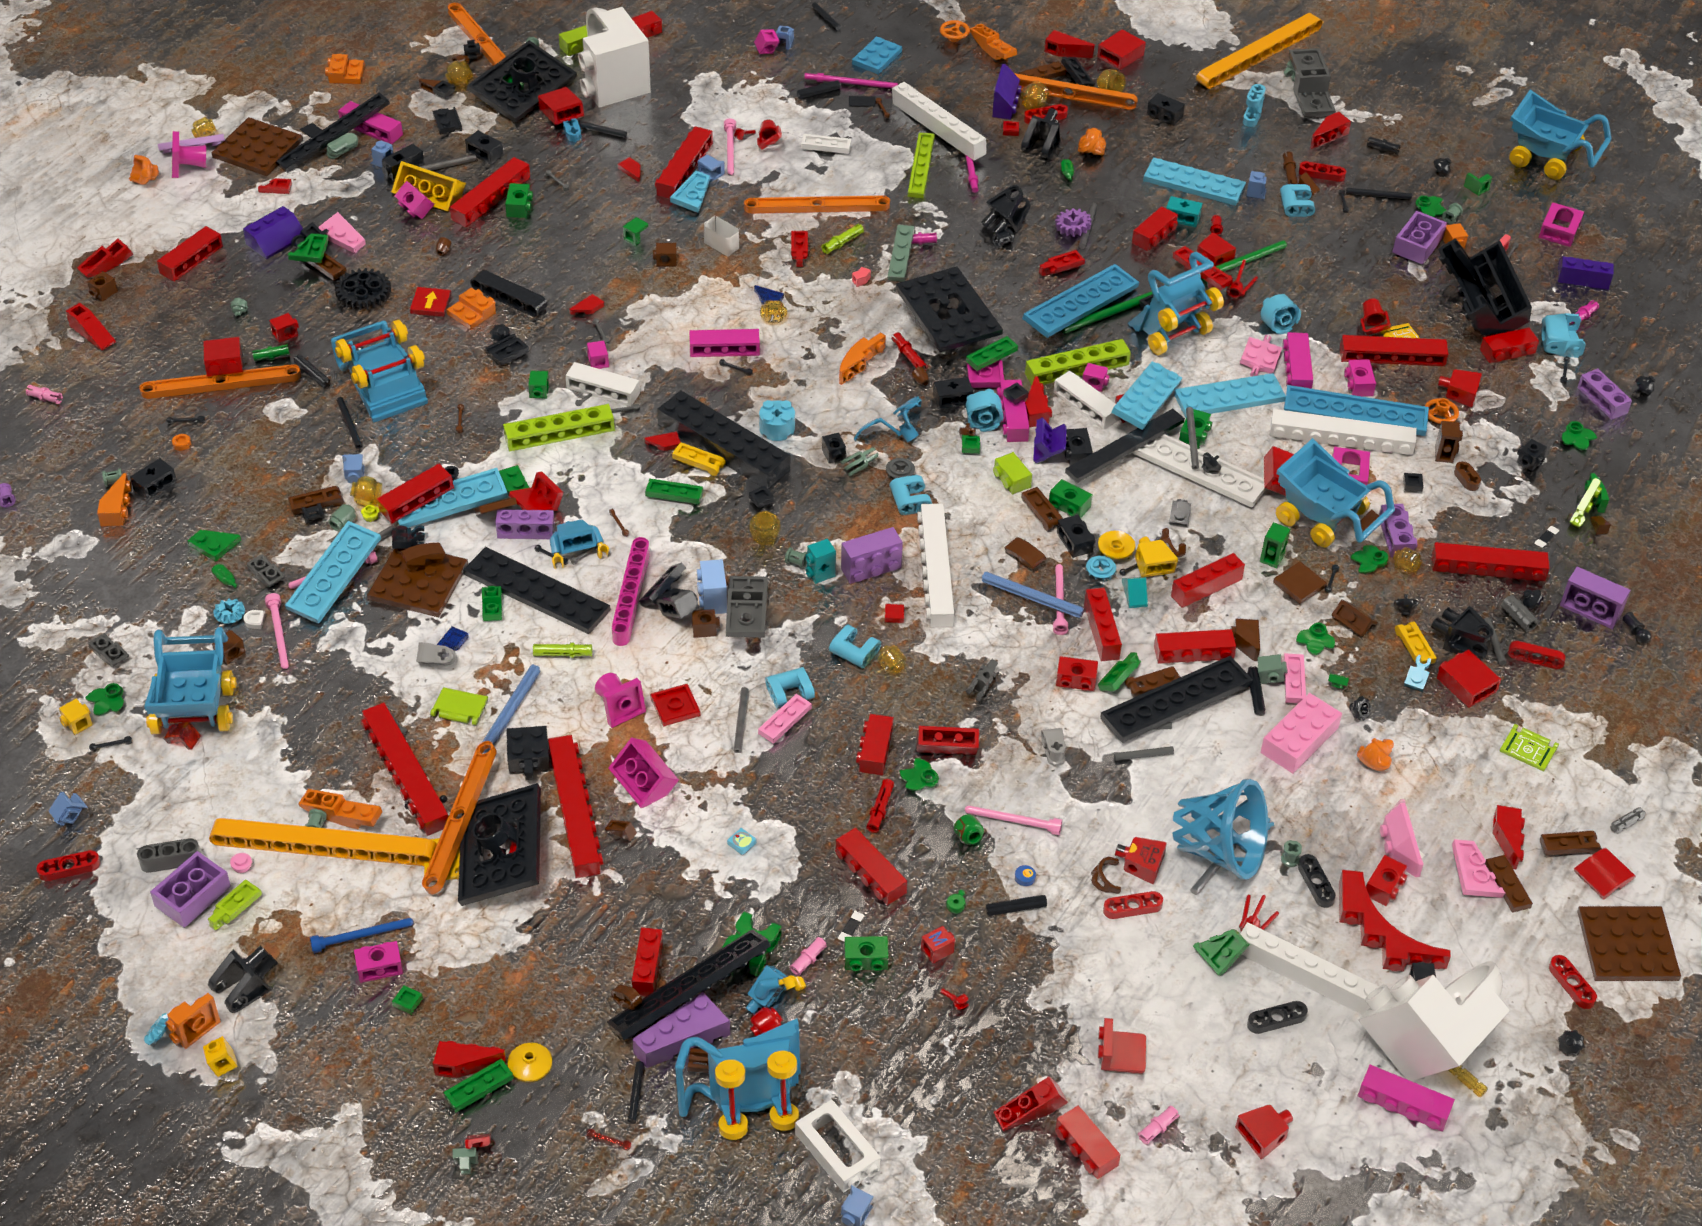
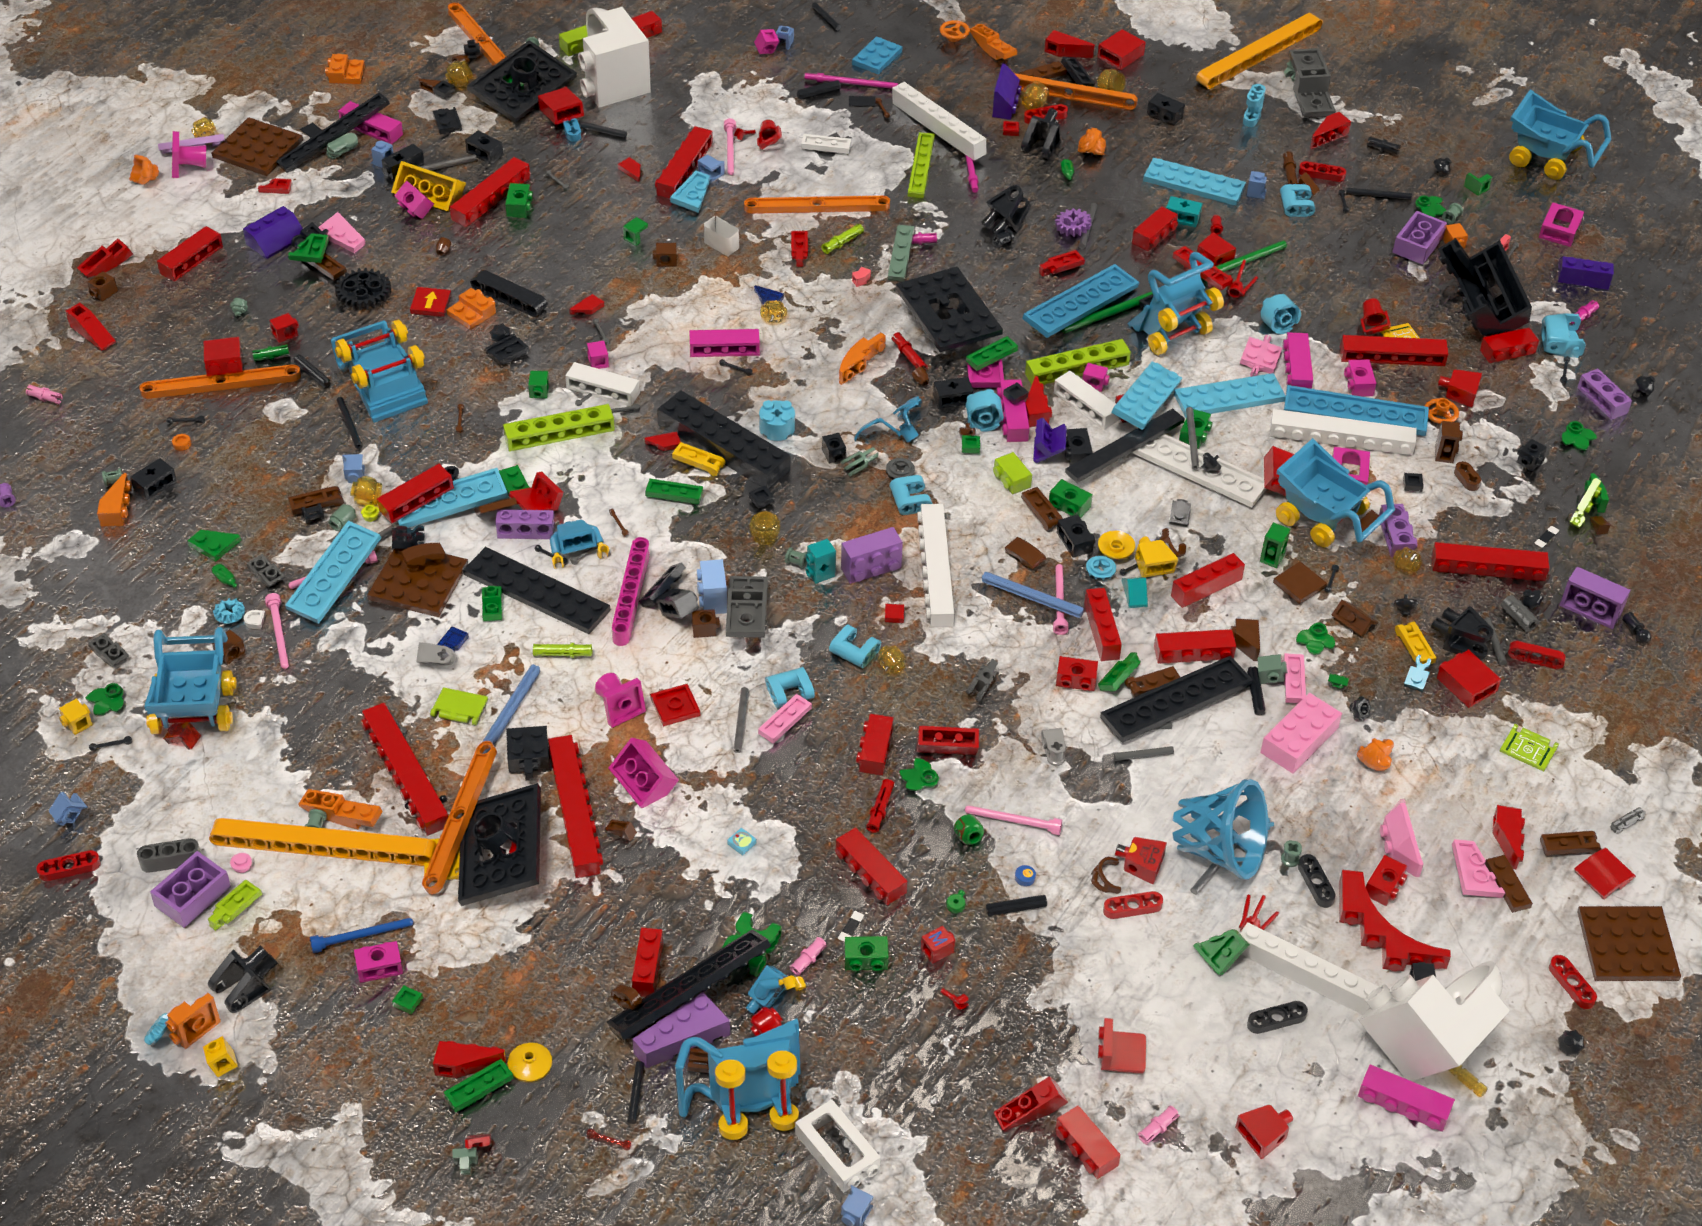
(1370, 558): green plate -> none

